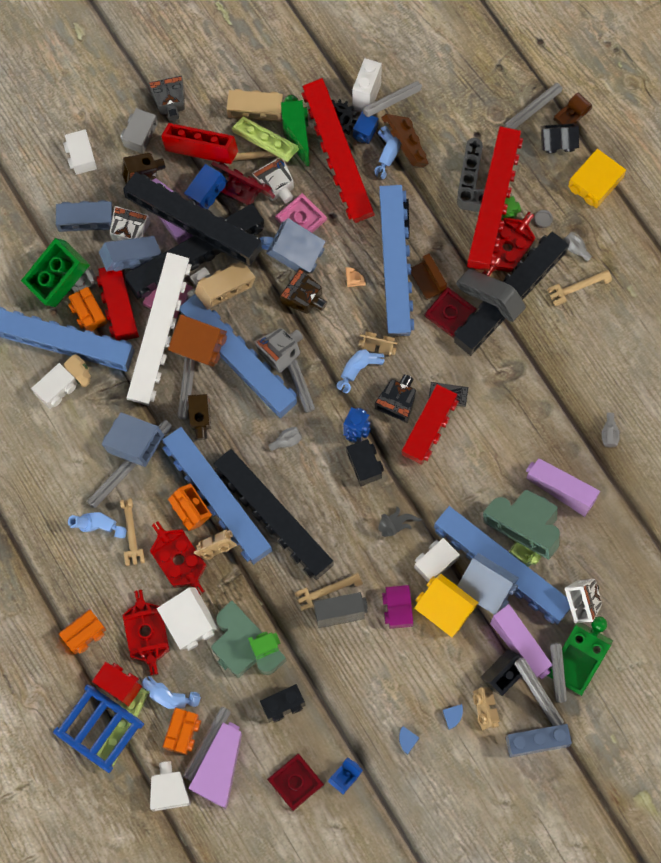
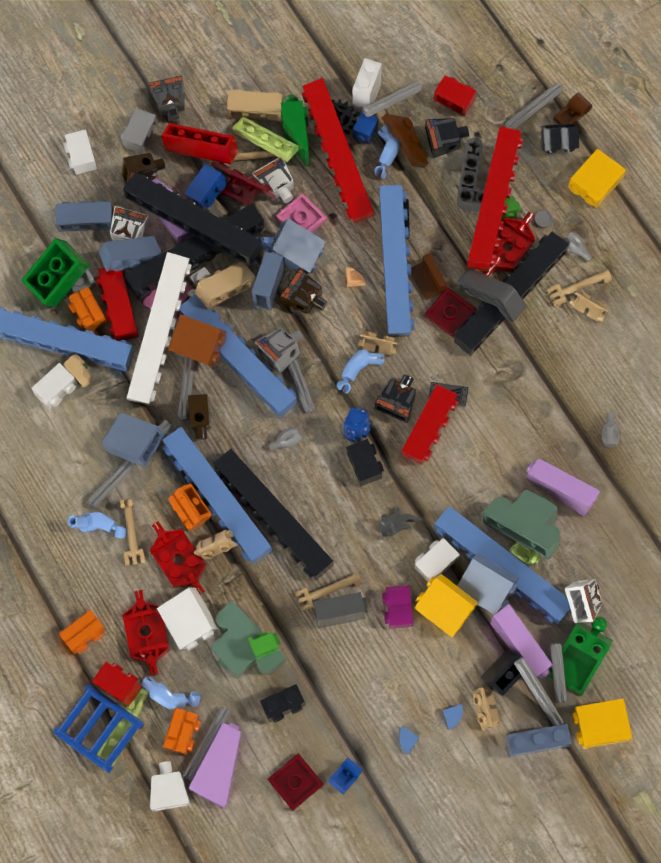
(268, 280): none -> sand blue brick
(444, 135): none -> black torso
(455, 95): none -> red brick
(596, 309): none -> tan hinge
(602, 724): none -> yellow brick

